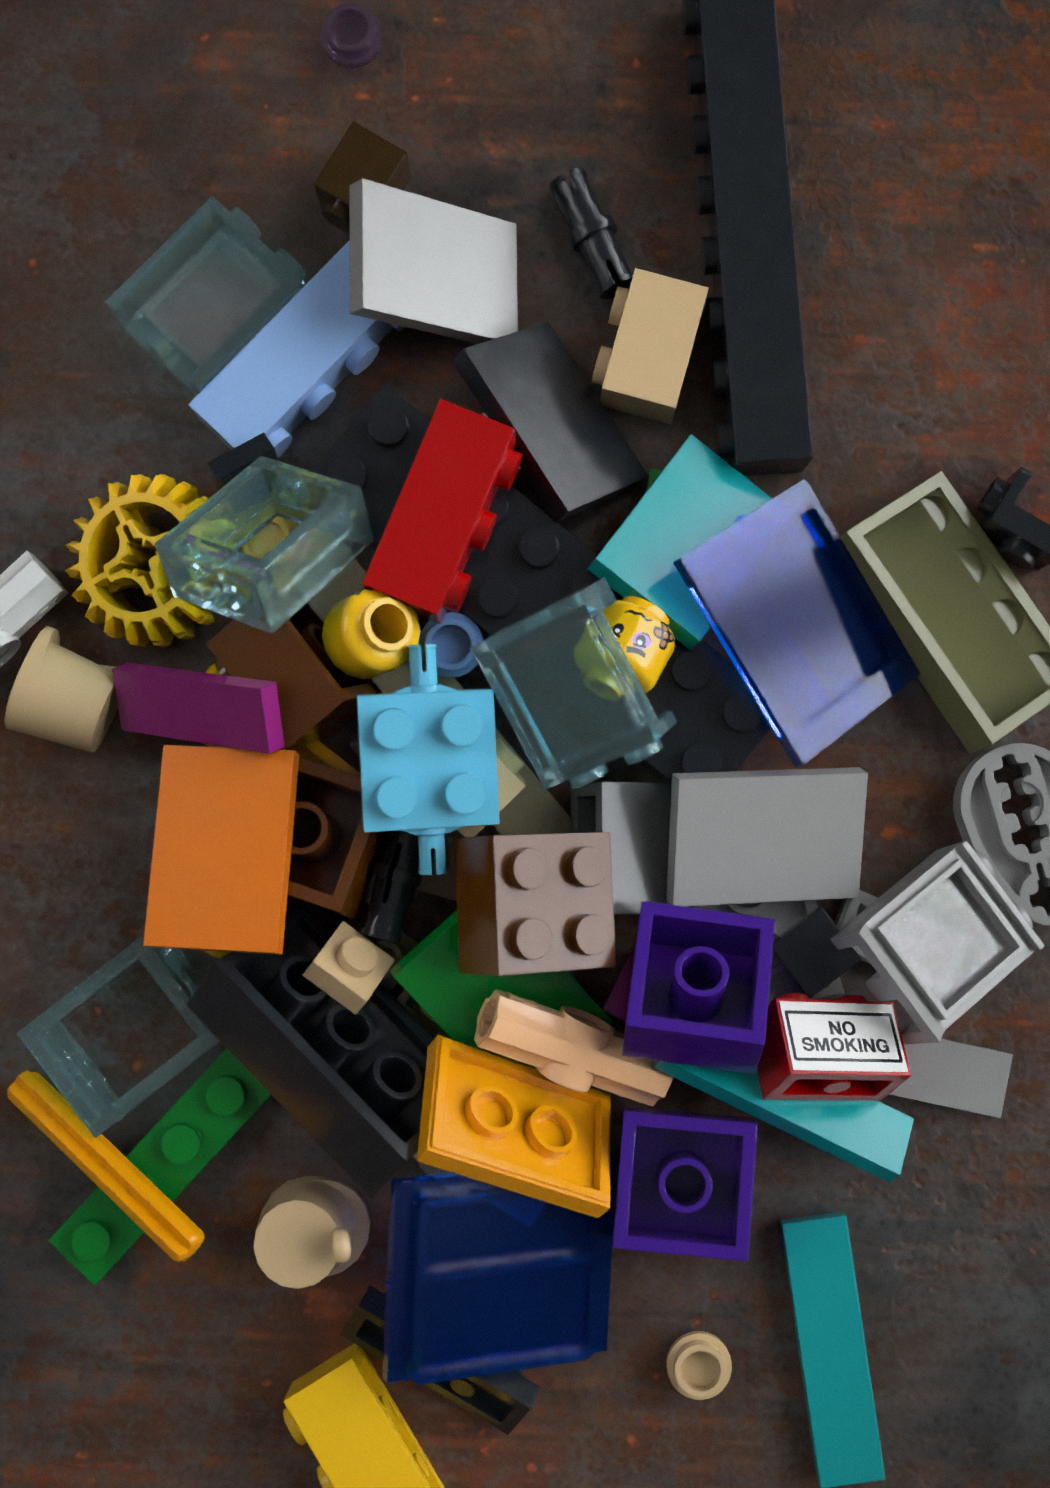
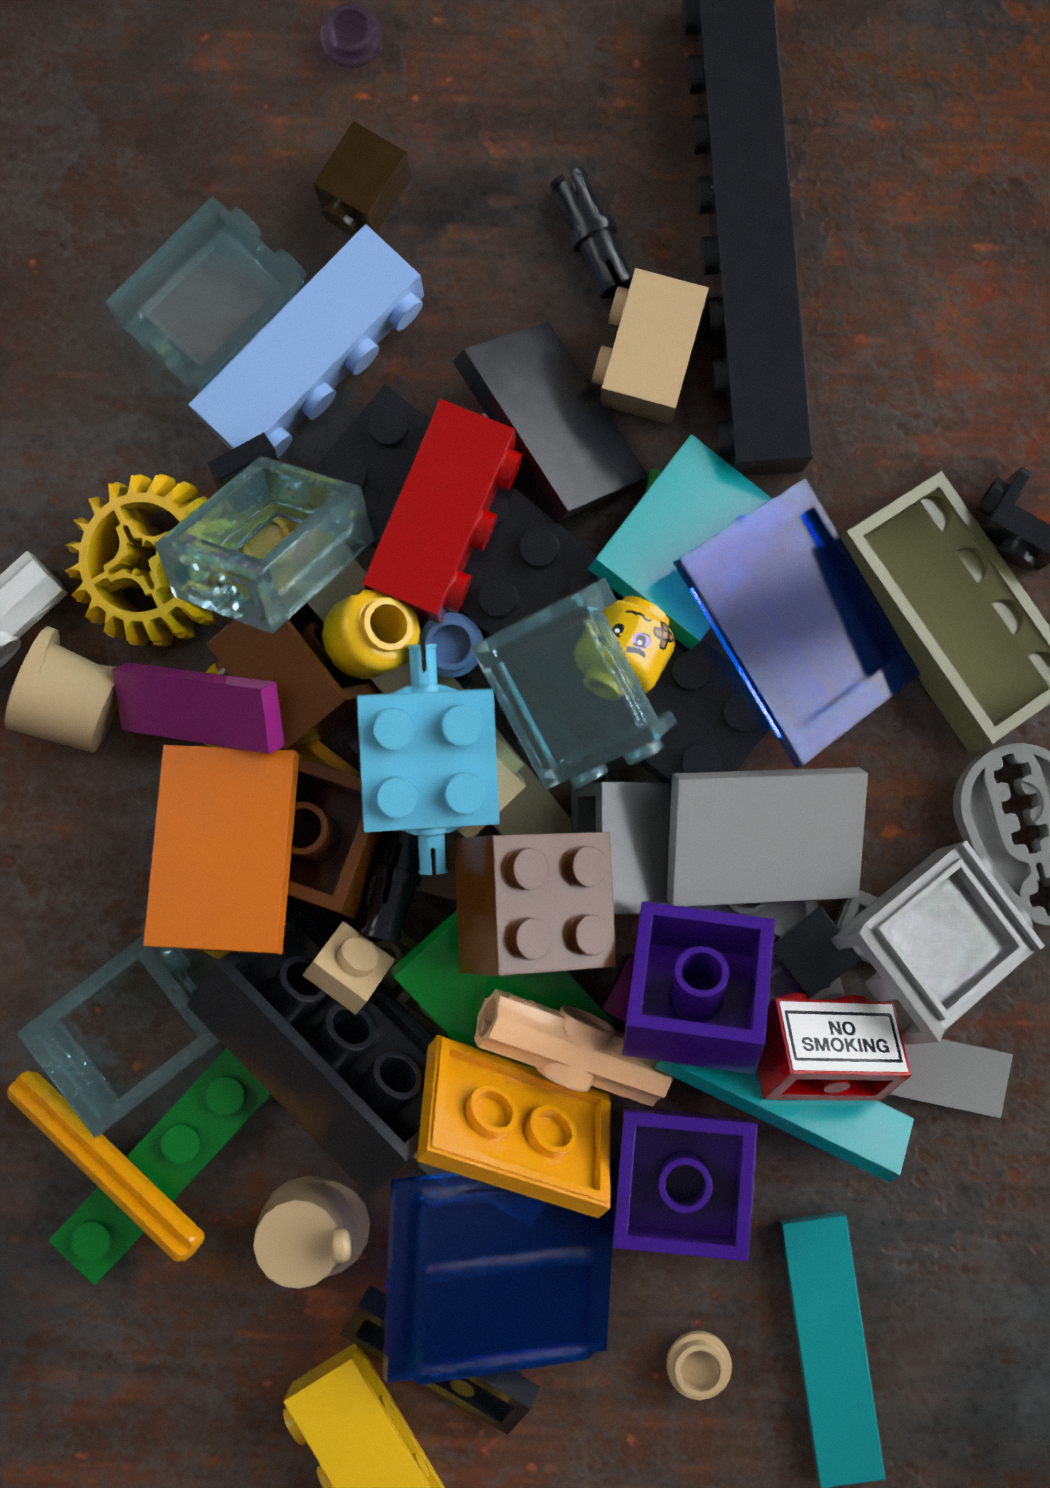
(431, 264): tile -> none

